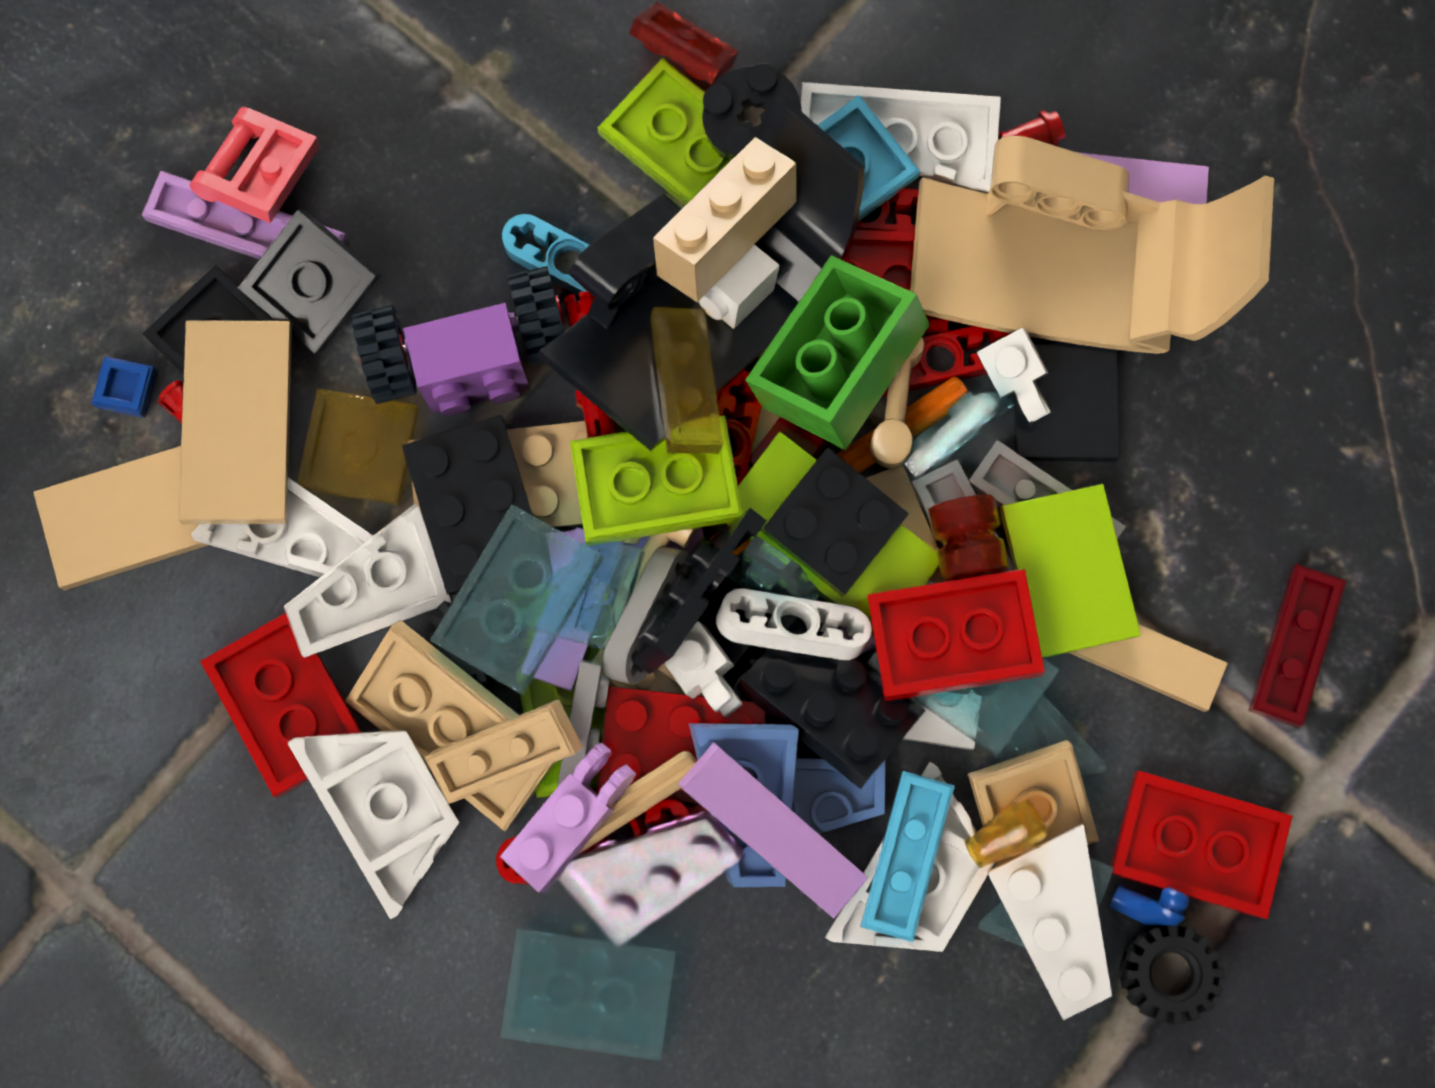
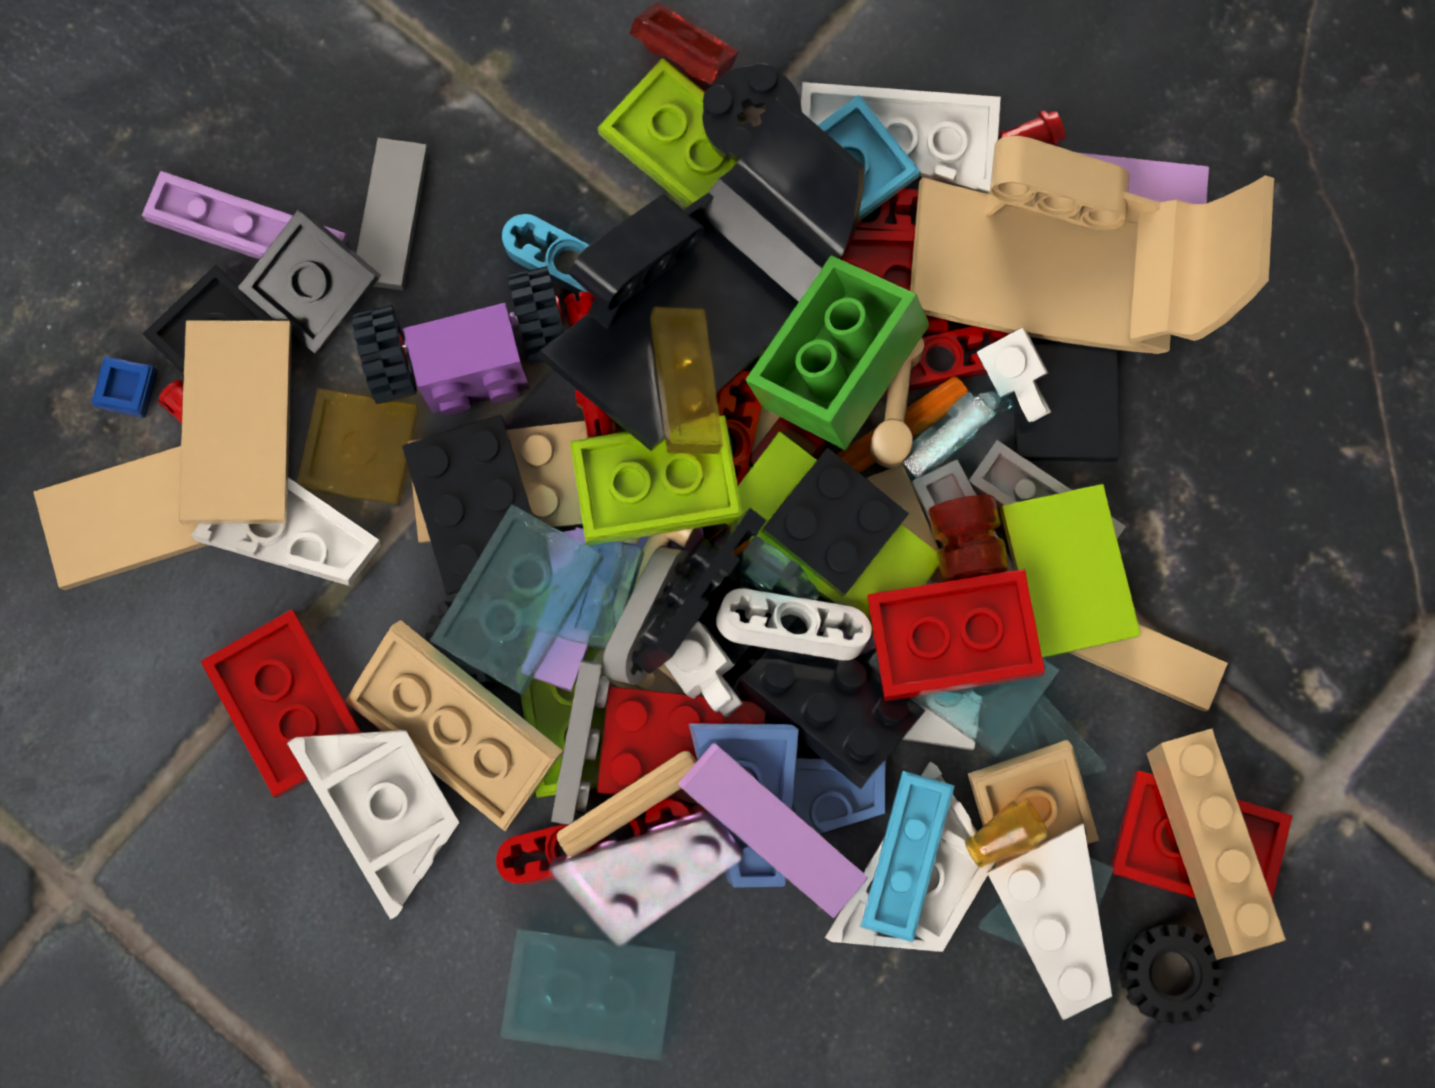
(267, 171): coral plate -> none
(371, 588): white wing -> none
(392, 209): none -> light grey tile
(504, 751): tan tile -> none
(566, 821): lavender hinge -> none
(725, 219): tan brick -> none
(741, 288): white brick -> none
(1164, 912): blue arm -> none
(1215, 845): none -> tan brick
(1297, 646): dark red tile -> none

